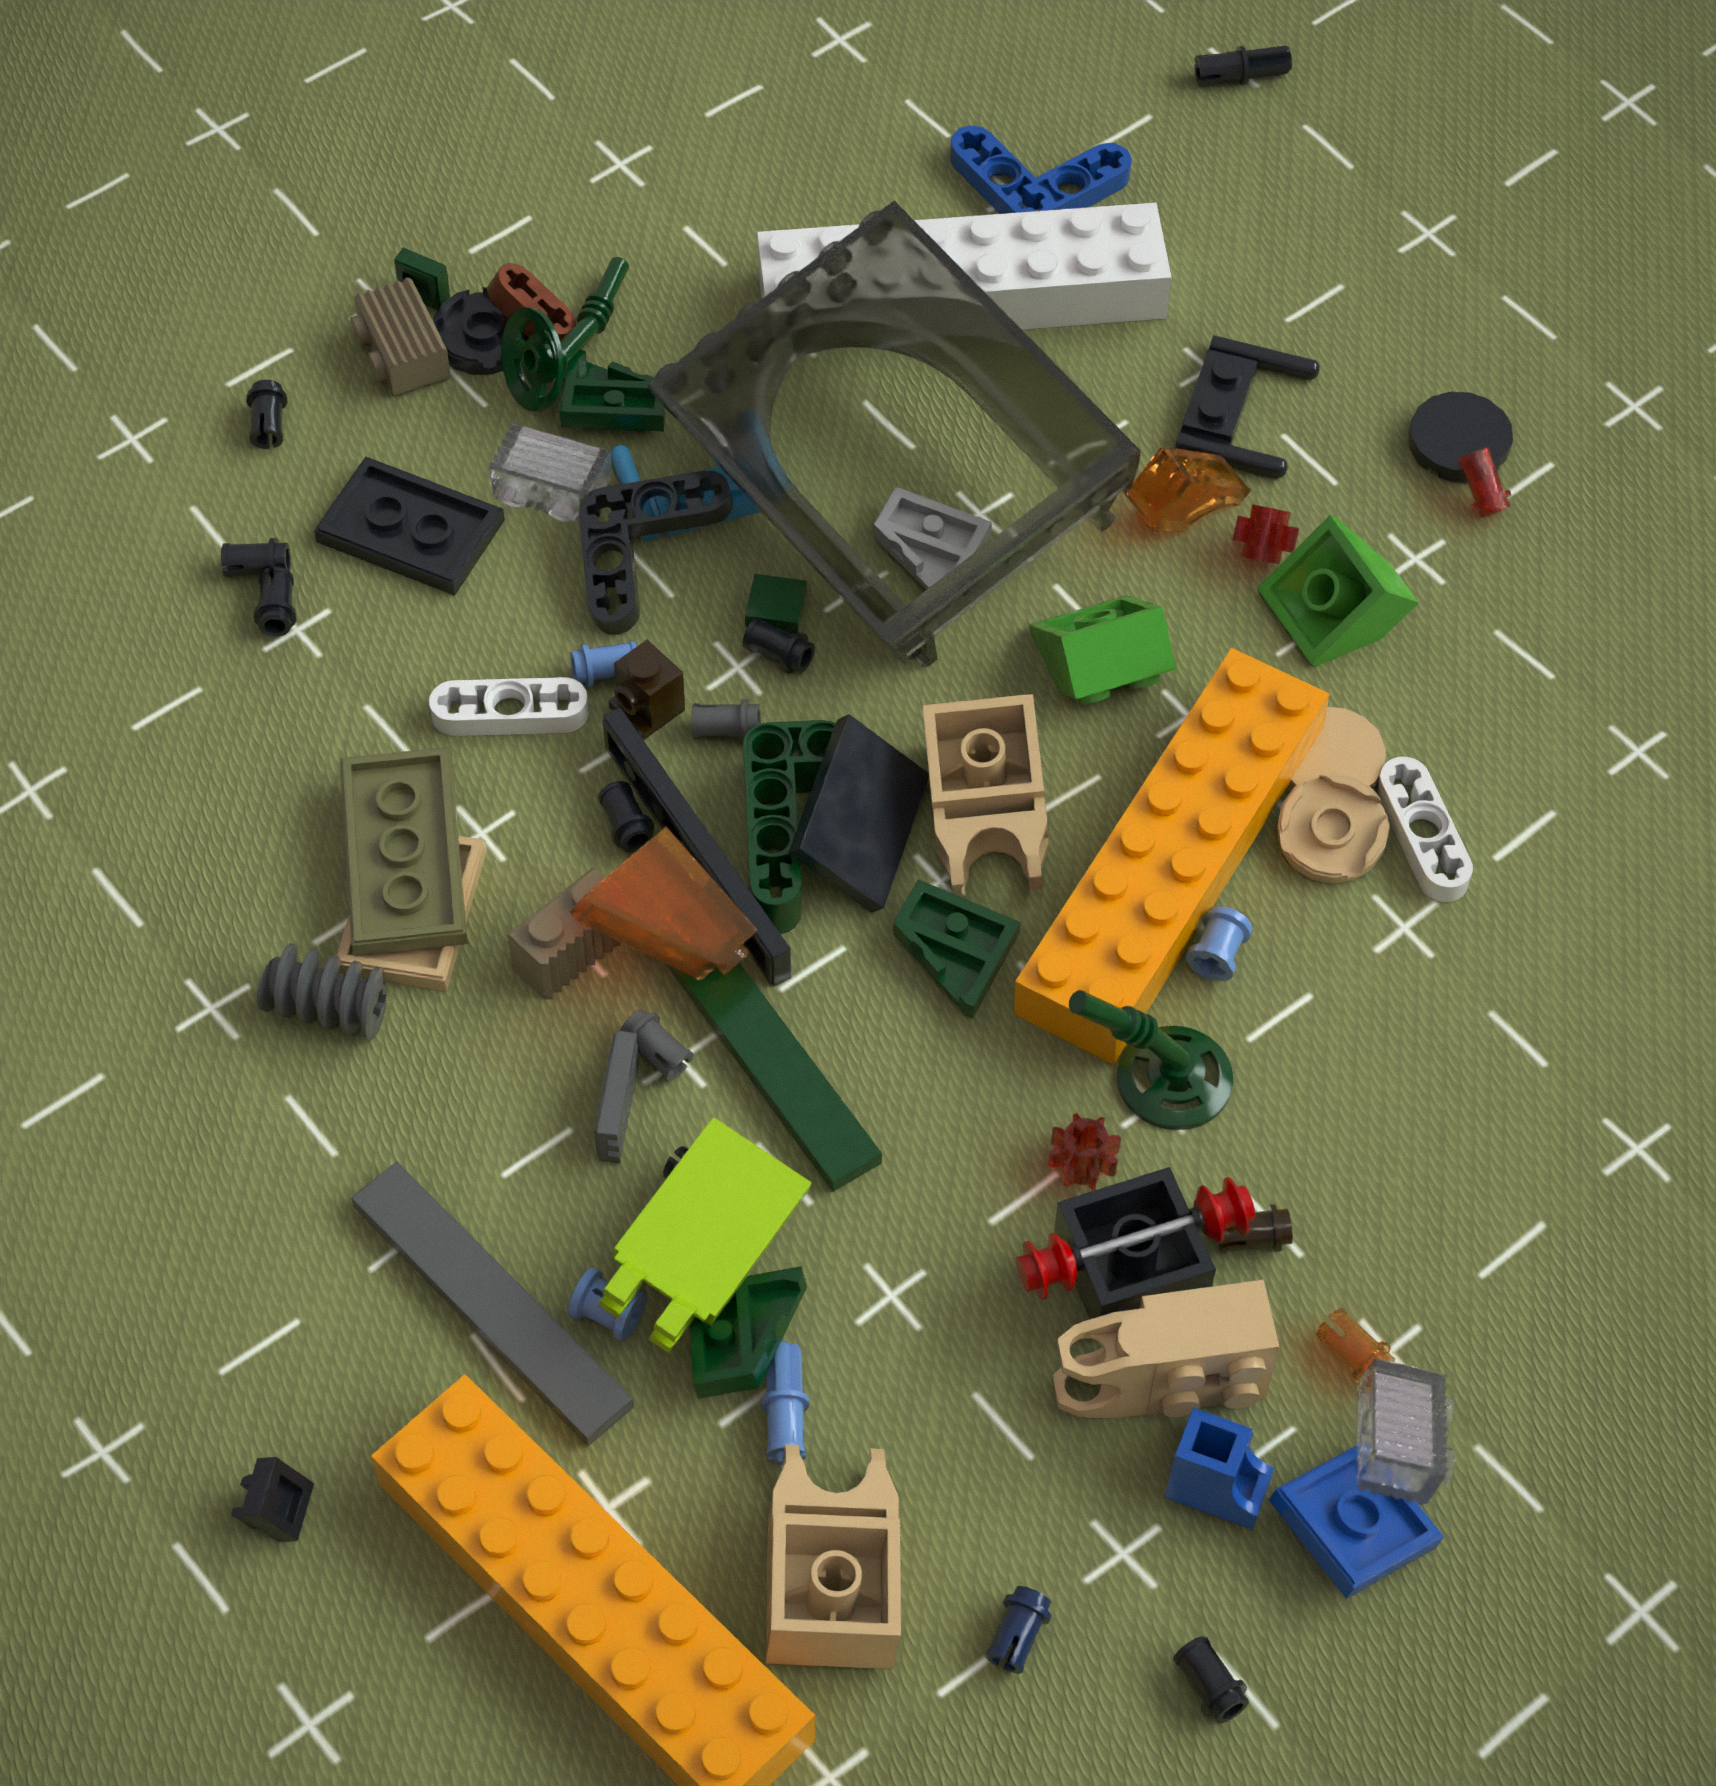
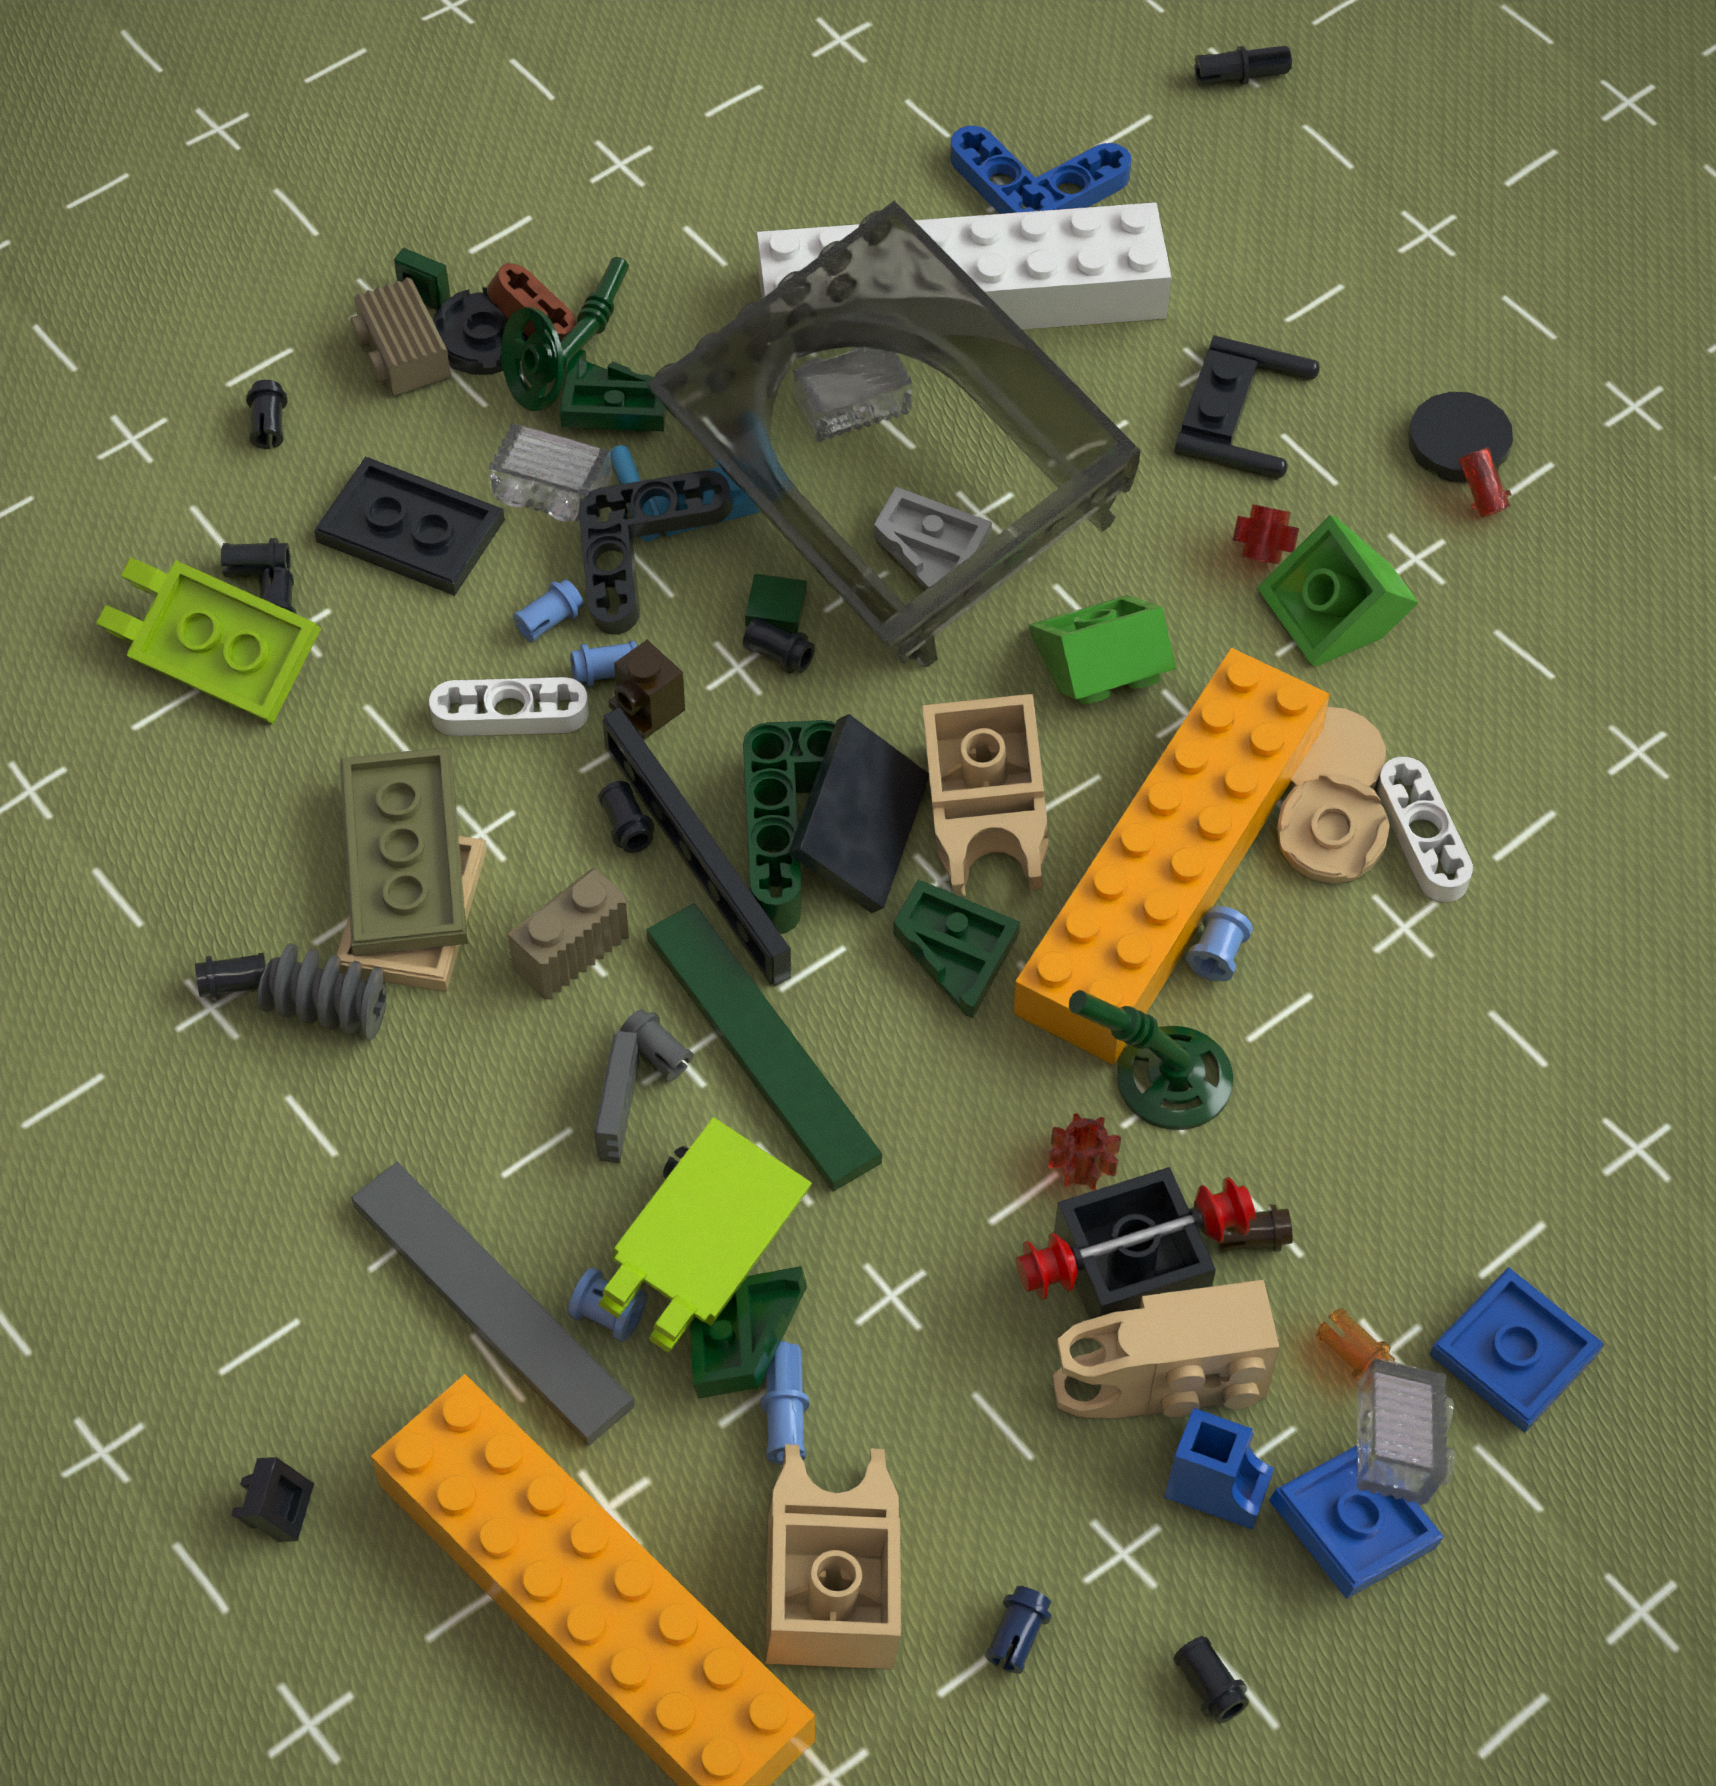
(214, 637): none -> lime tile
(229, 975): none -> black pin
(548, 610): none -> medium blue pin
(668, 910): clear orange slope -> none
(724, 719): dark grey pin -> none
(851, 391): none -> clear brick
(1182, 488): clear orange arch -> none
(1516, 1349): none -> blue plate

